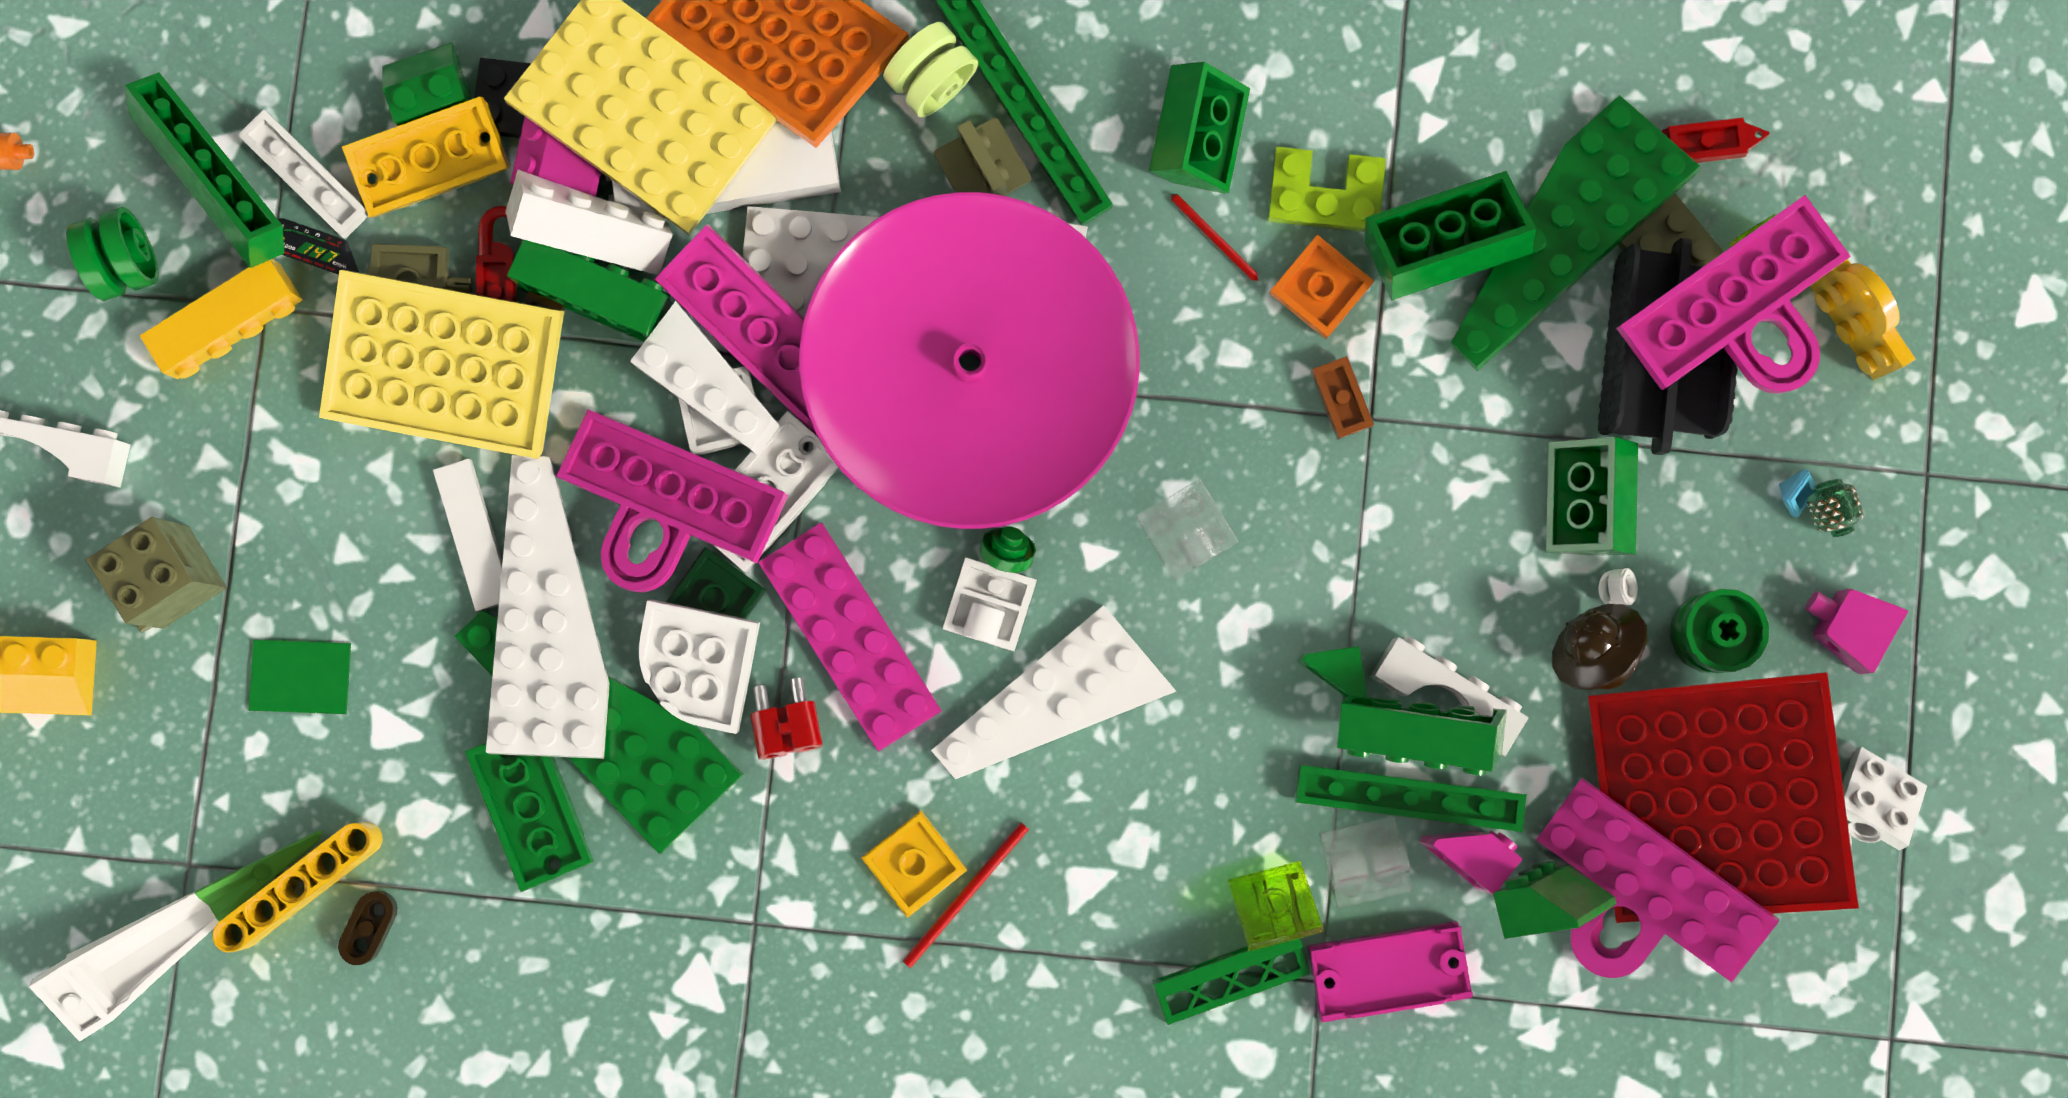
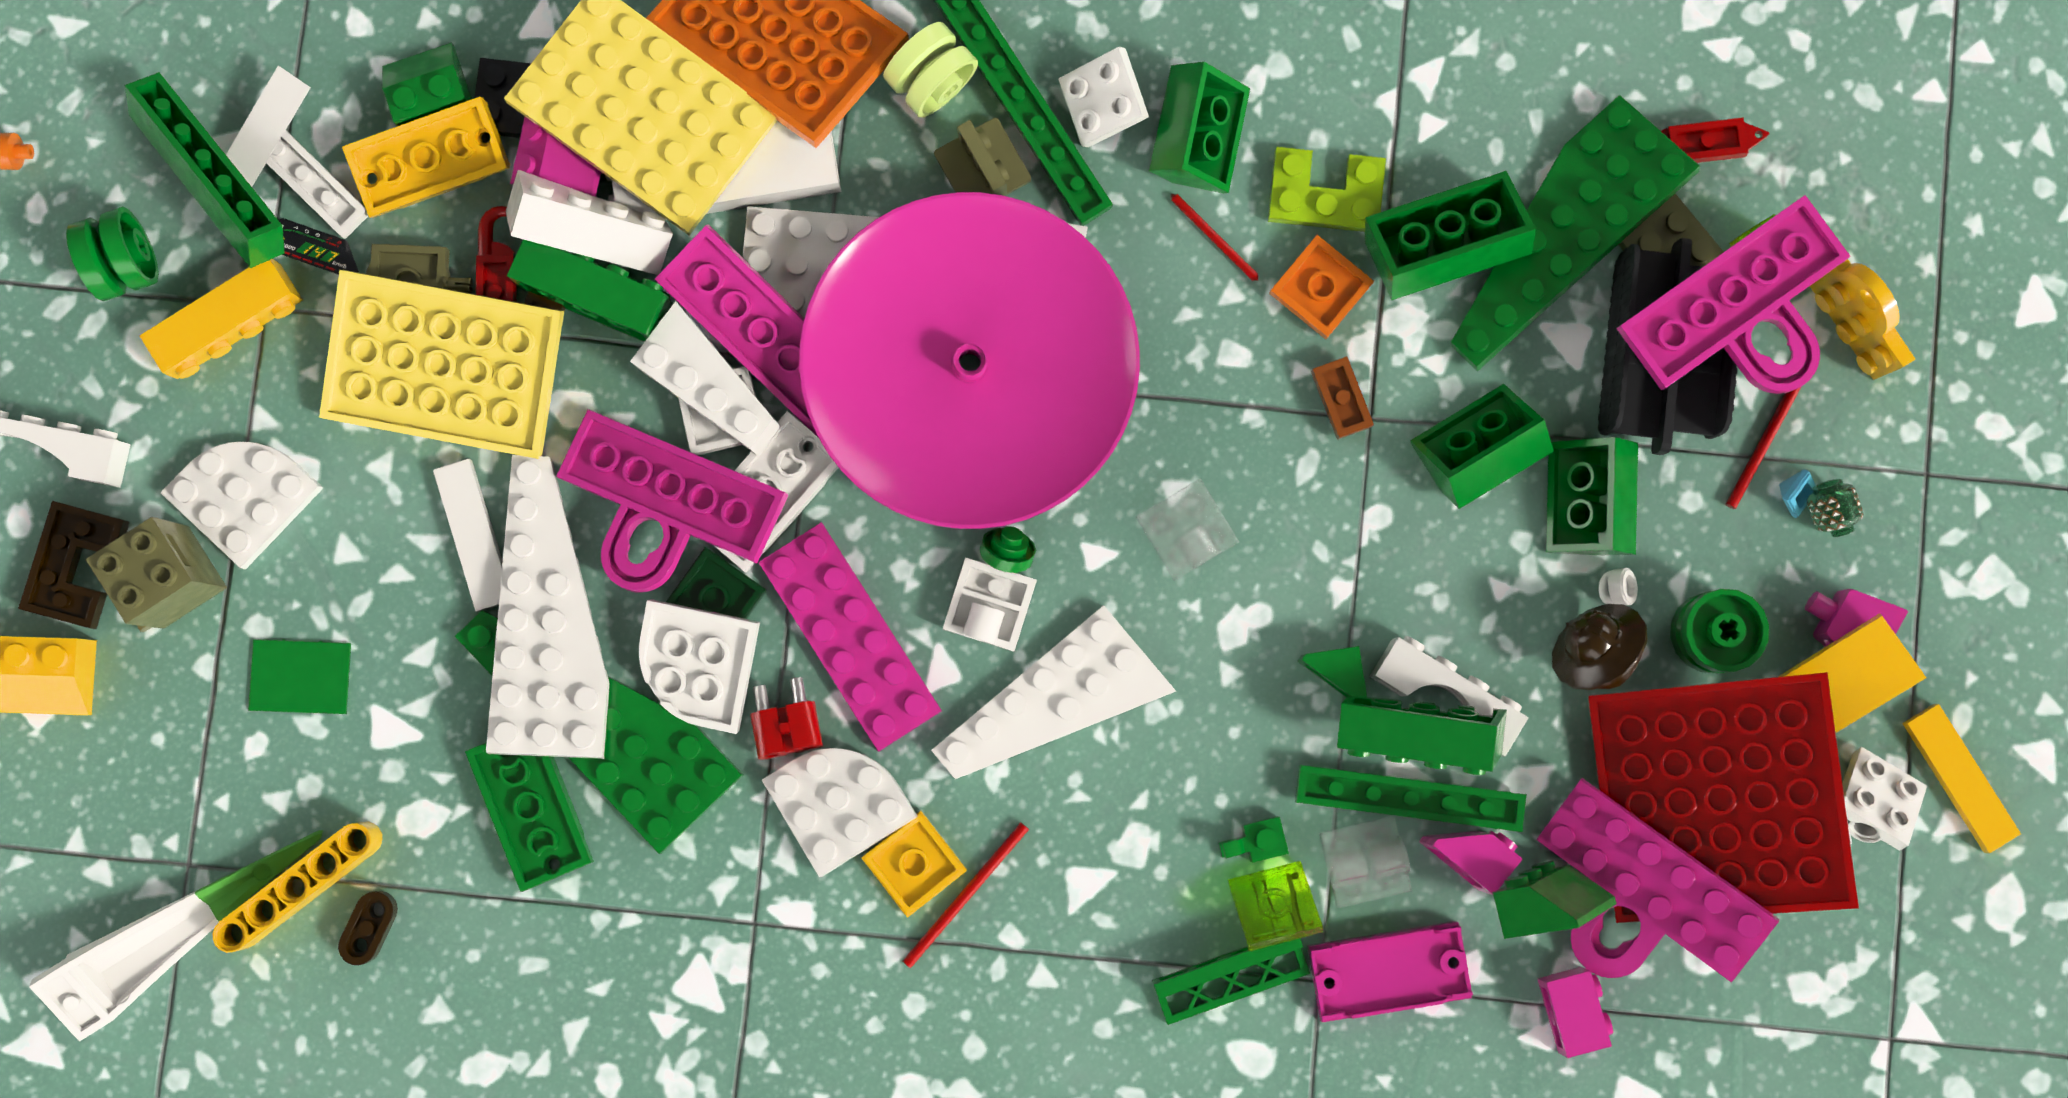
(51, 576): none -> dark brown plate
(241, 496): none -> white plate
(266, 123): none -> white sticker
(838, 804): none -> white plate
(1103, 97): none -> white plate
(1261, 840): none -> green plate
(1483, 445): none -> green slope
(1575, 1011): none -> dark pink brick
(1761, 448): none -> red axle
(1863, 670): none -> yellow tile
(1961, 778): none -> yellow tile

